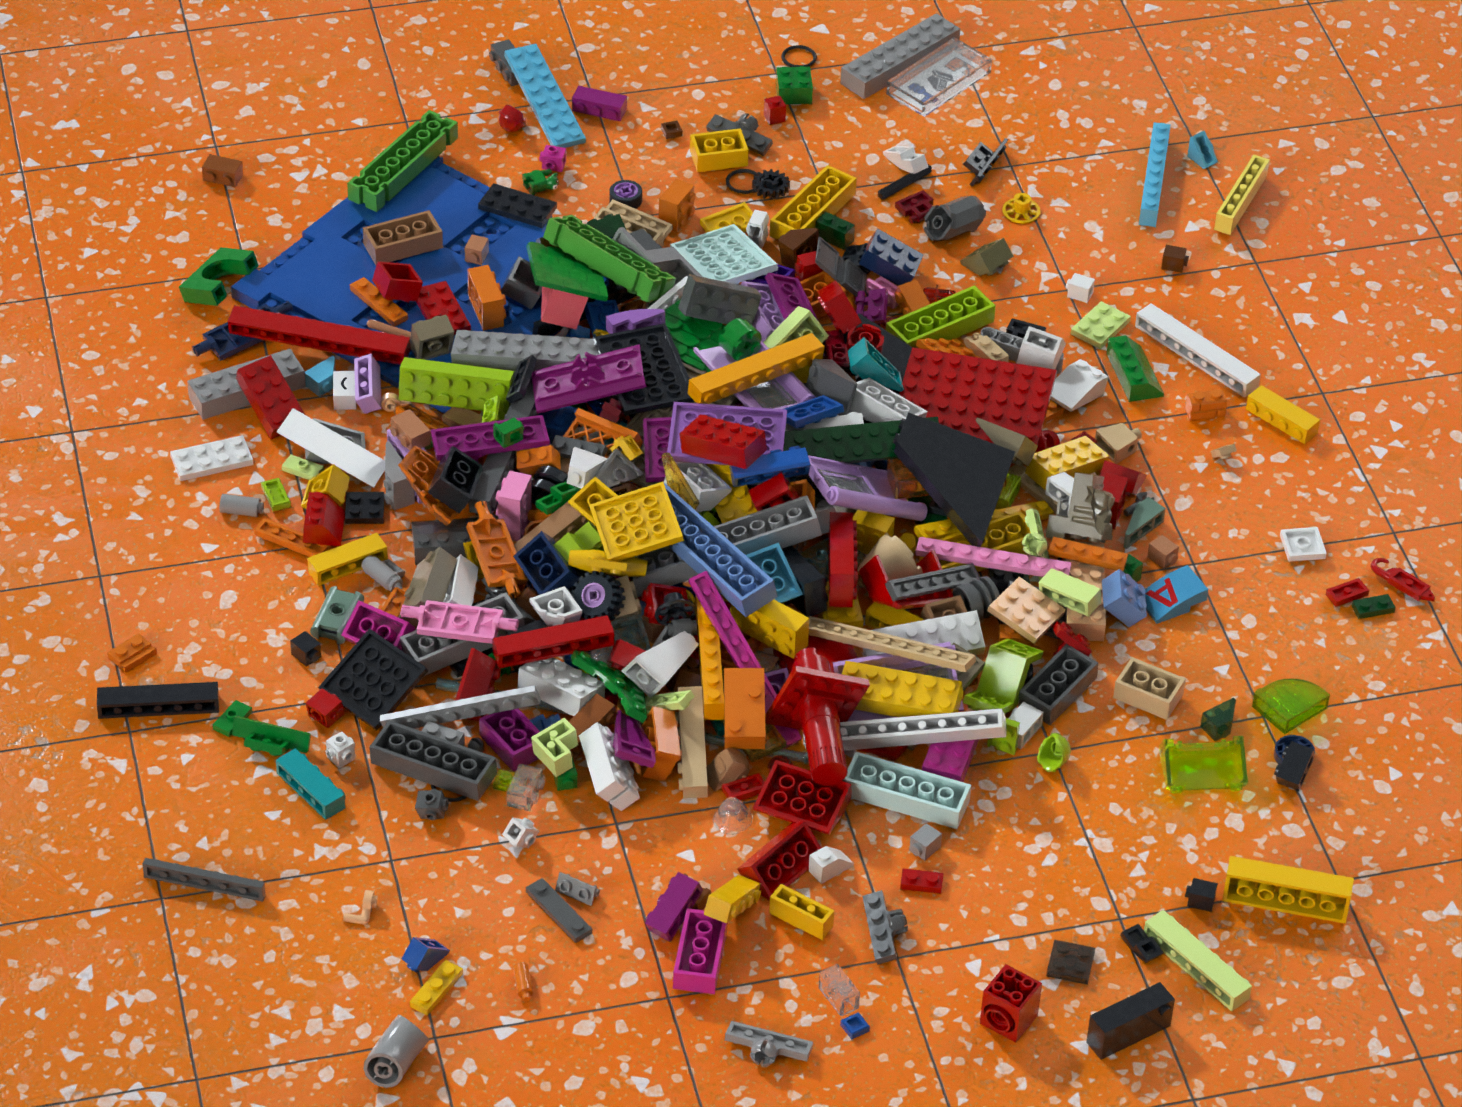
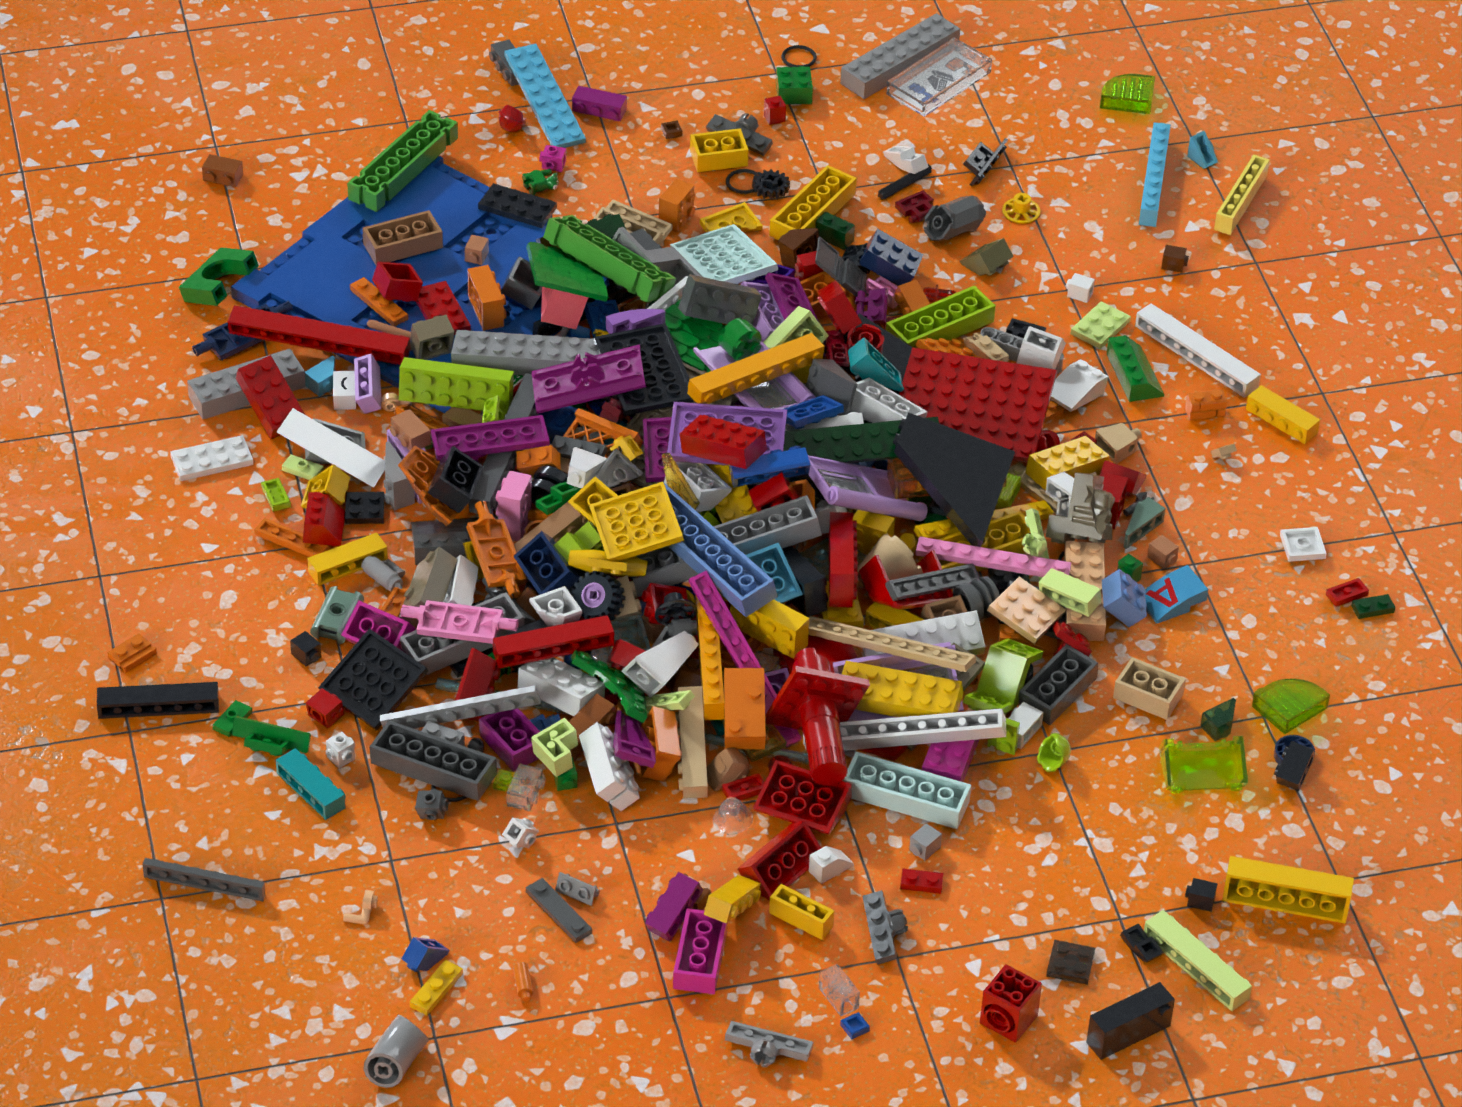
(241, 505): light grey brick -> none
(508, 432): green brick -> none
(521, 379): black plate -> none
(626, 192): wheel -> none
(757, 227): white brick -> none
(1023, 446): dark tan slope -> none
(1088, 554): orange plate -> none
(1128, 93): none -> clear neon green brick
(1403, 581): red plate -> none

